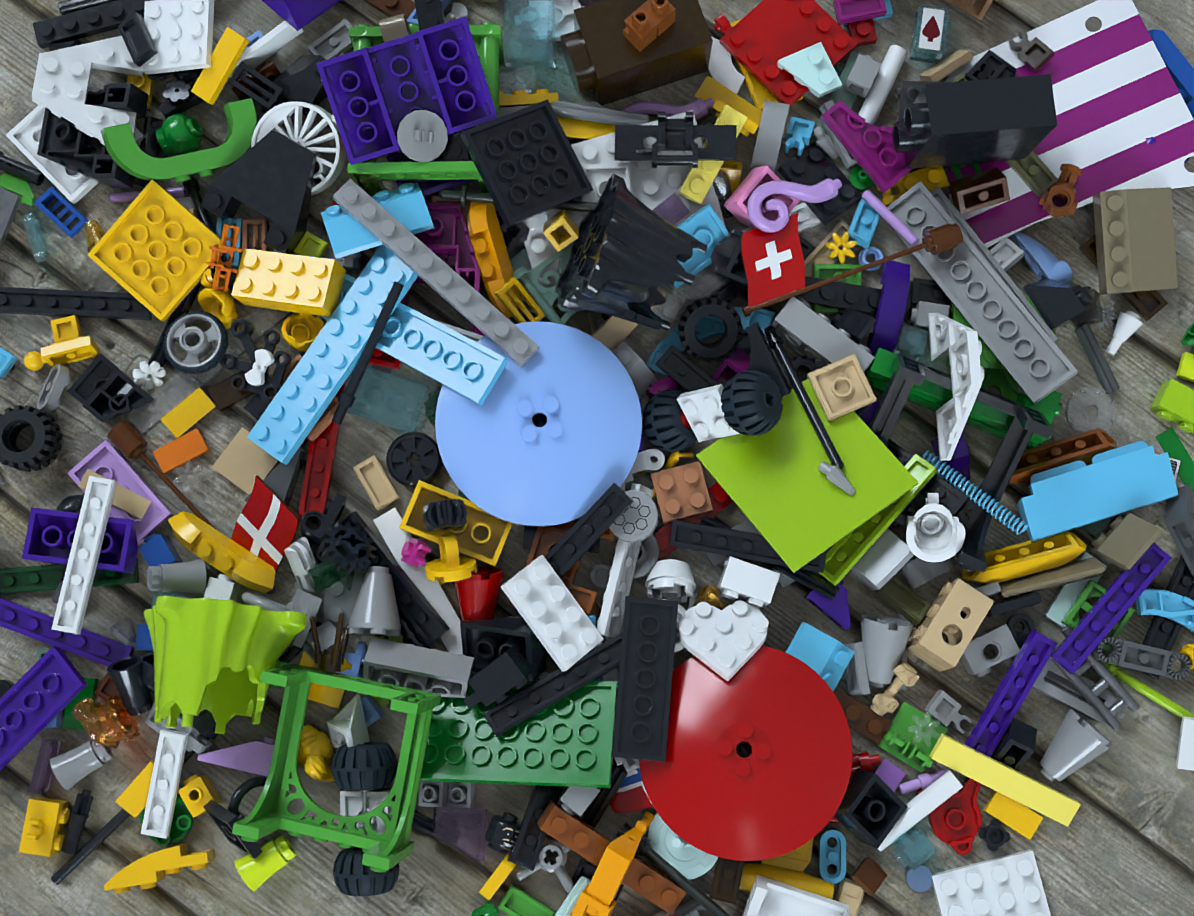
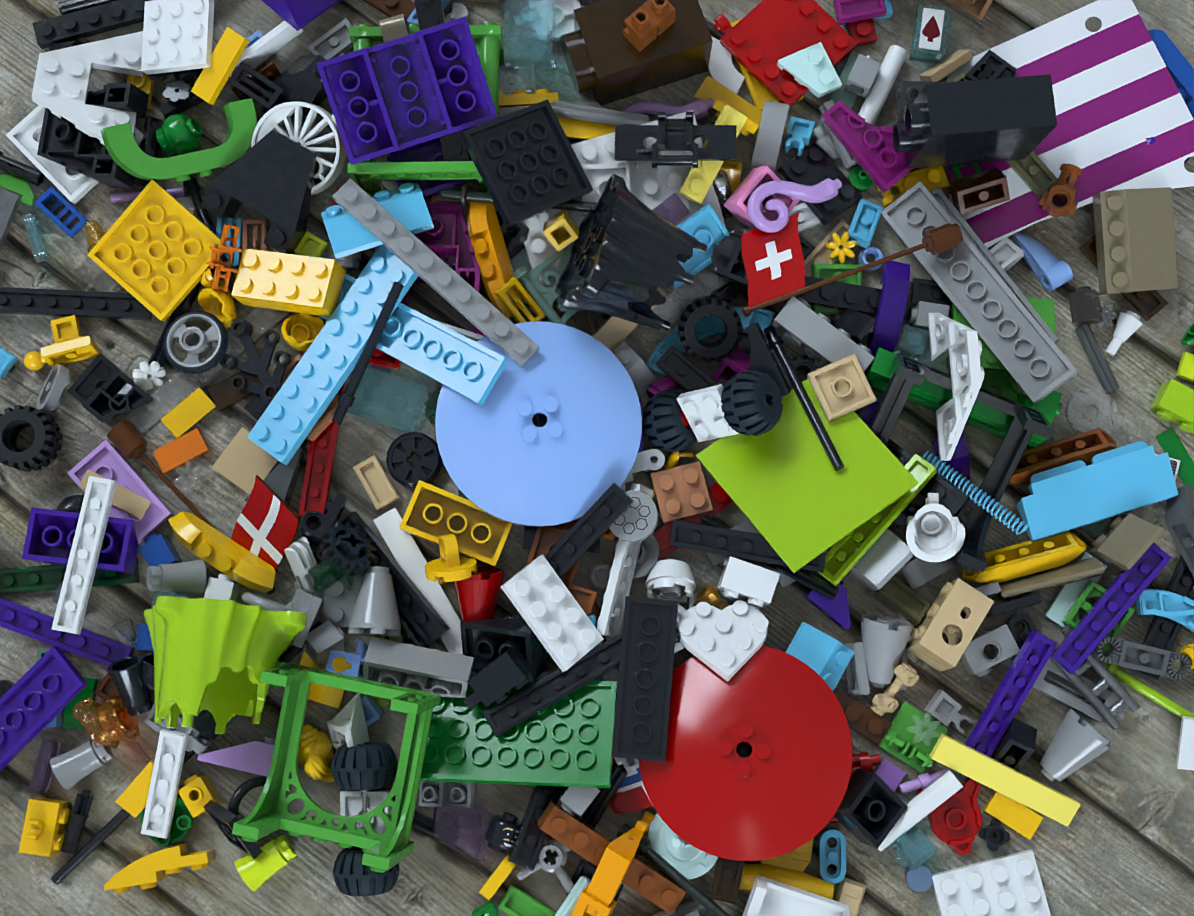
(137, 39): black tile -> none
(257, 375): white piece -> none
(332, 658): dark brown plant -> none
(415, 552): dark pink plate -> none
(422, 135): light grey piece -> none
(444, 515): black gear -> none
(836, 476): light grey bar -> none
(869, 876): reddish brown tile -> none
(903, 230): lavender bar -> none
(1033, 53): dark brown plate -> none
(1058, 301): black slope -> none

